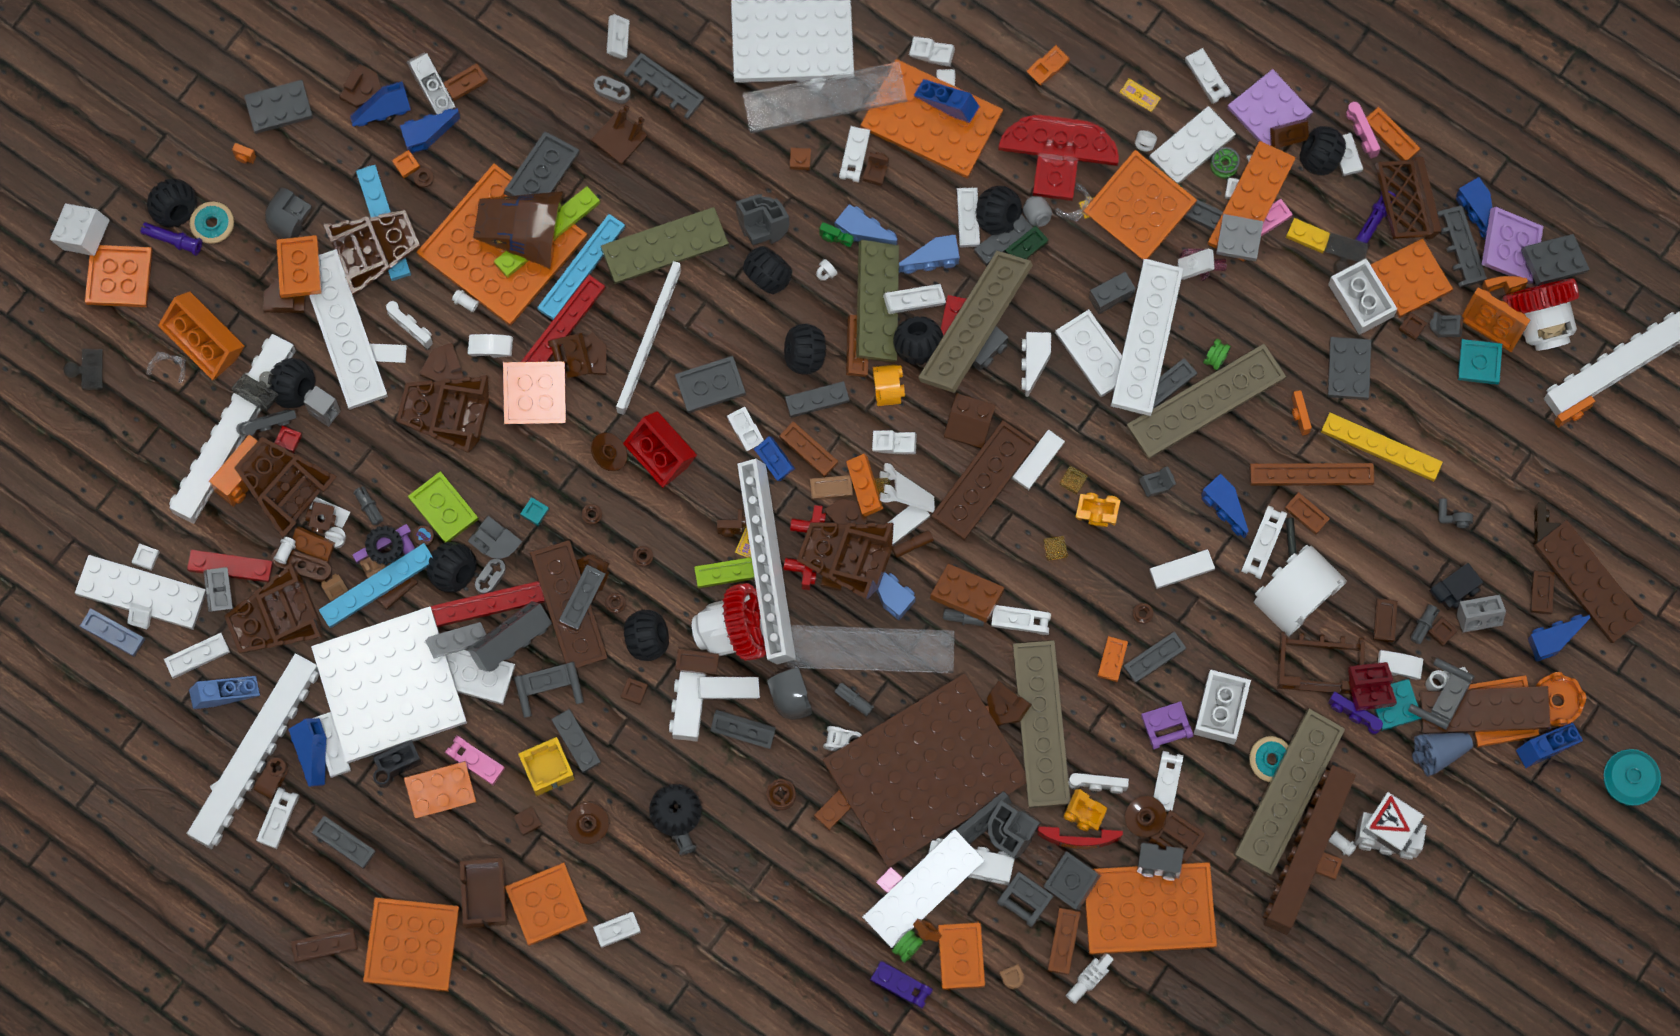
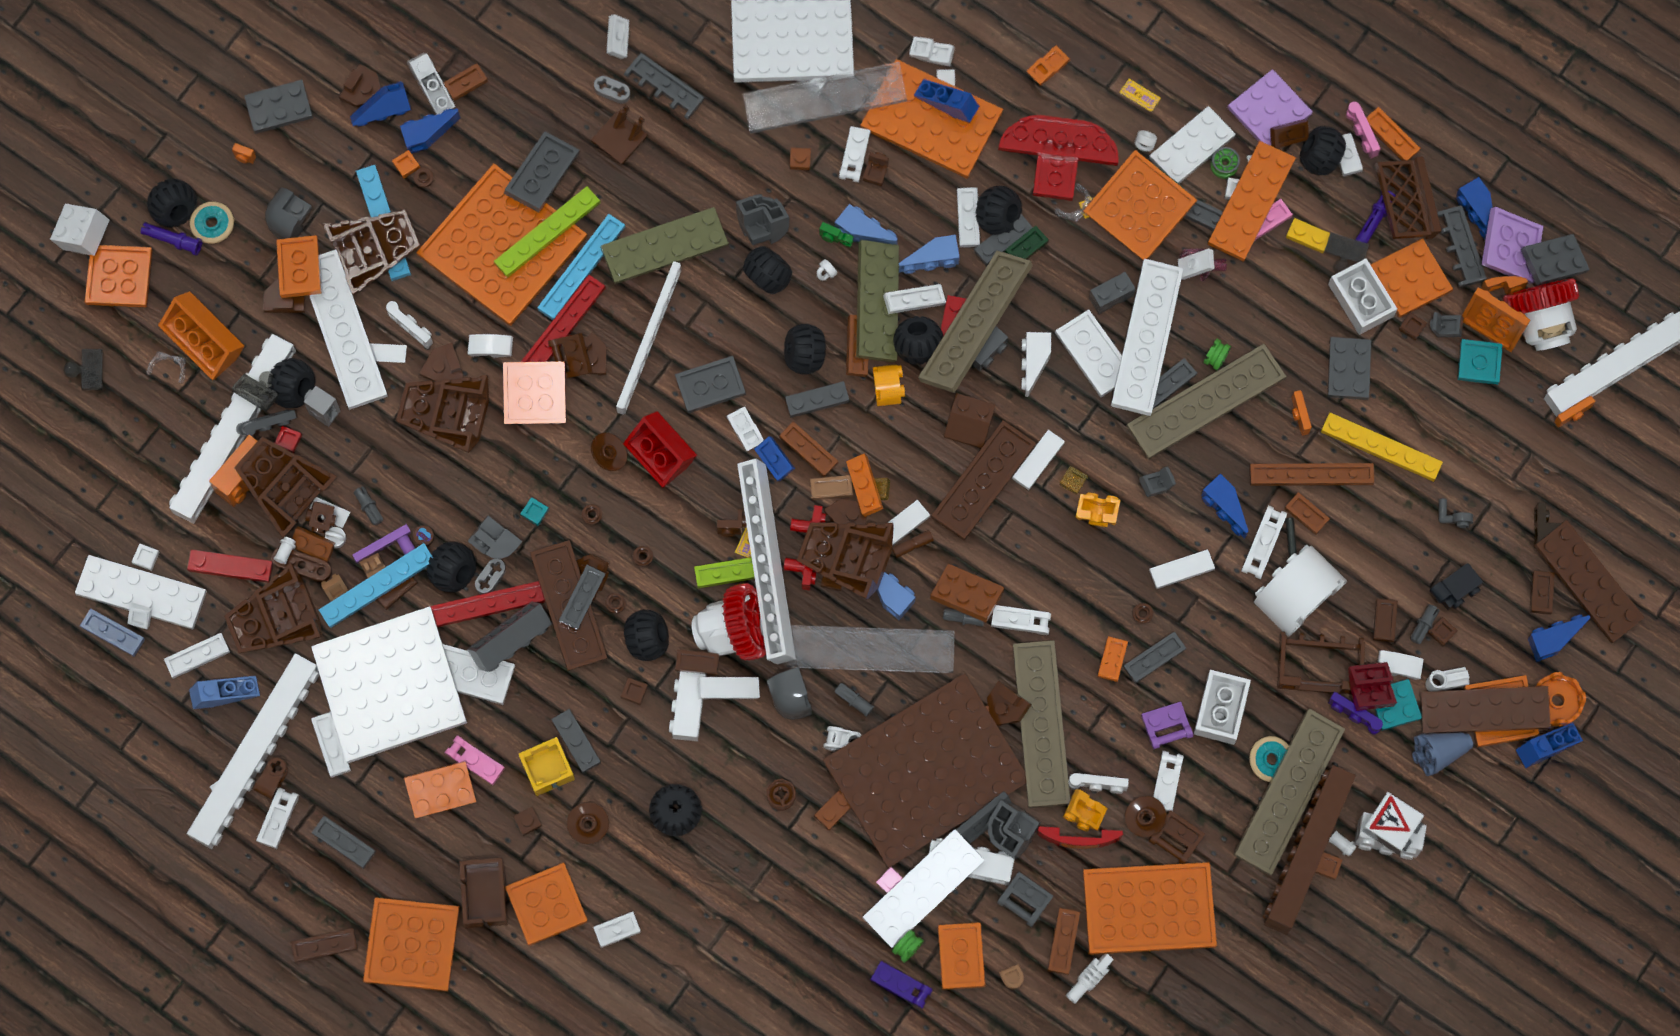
(217, 589): light grey brick -> none
(310, 746): blue slope -> none
(384, 532): black tyre -> none
(396, 762): black hinge -> none
(443, 507): lime plate -> none
(455, 640): light grey plate -> none
(465, 300): white pin -> none
(520, 224): reddish brown wedge -> none
(547, 680): dark grey plate -> none
(684, 844): dark grey bush -> none
(743, 729): dark grey plate -> none
(894, 442): white slope -> none
(905, 491): white flag -> none
(926, 930): dark orange plate -> none
(1037, 211): light grey head -> none
(1055, 548): clear yellow plate -> none
(1072, 880): dark grey plate -> none
(1160, 862): dark grey brick -> none
(1207, 75): white plate -> none
(1239, 237): light grey plate -> none
(1449, 698): dark grey plate -> none
(1481, 613): light grey brick -> none
(1632, 777): teal piece -> none

